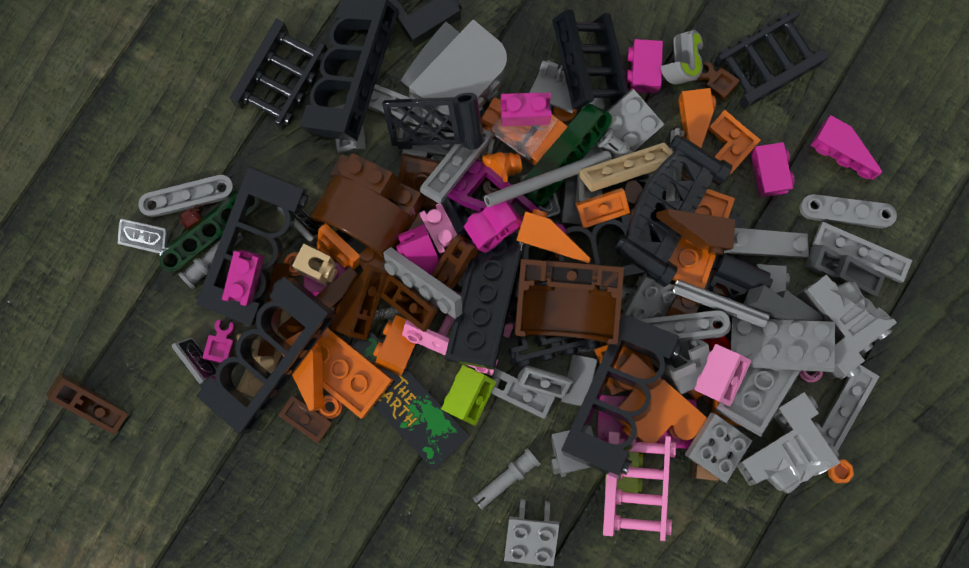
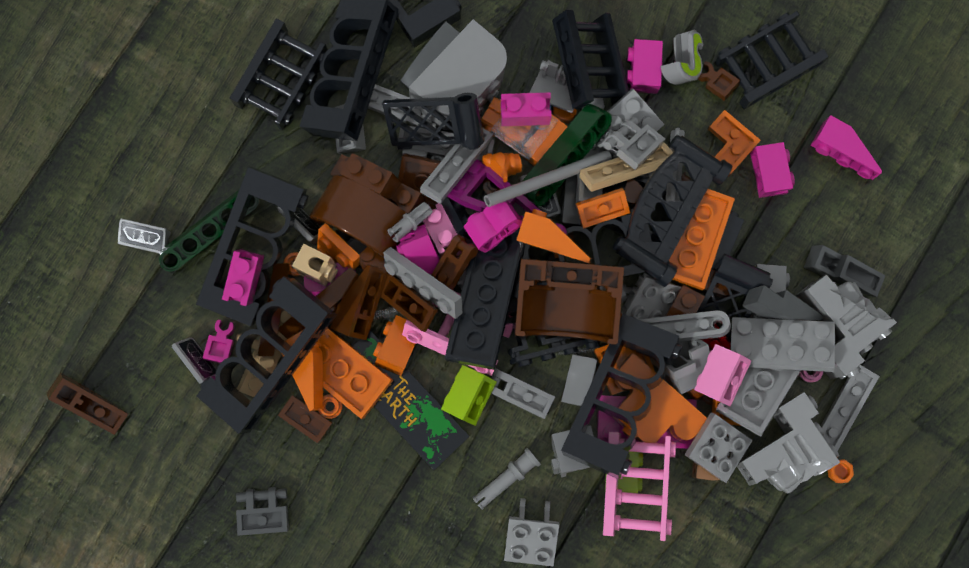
(186, 196): light grey plate -> none
(190, 217): clear red plate -> none
(201, 266): light grey pin -> none
(262, 520): none -> dark grey plate
(410, 221): none -> light grey axle
(544, 381): light grey slope -> none
(639, 147): none -> light grey plate
(696, 113): orange slope -> none
(702, 230): reddish brown slope -> none
(721, 303): light grey axle -> none
(770, 243): light grey plate -> none
(848, 211): light grey plate -> none
(874, 256): light grey plate -> none

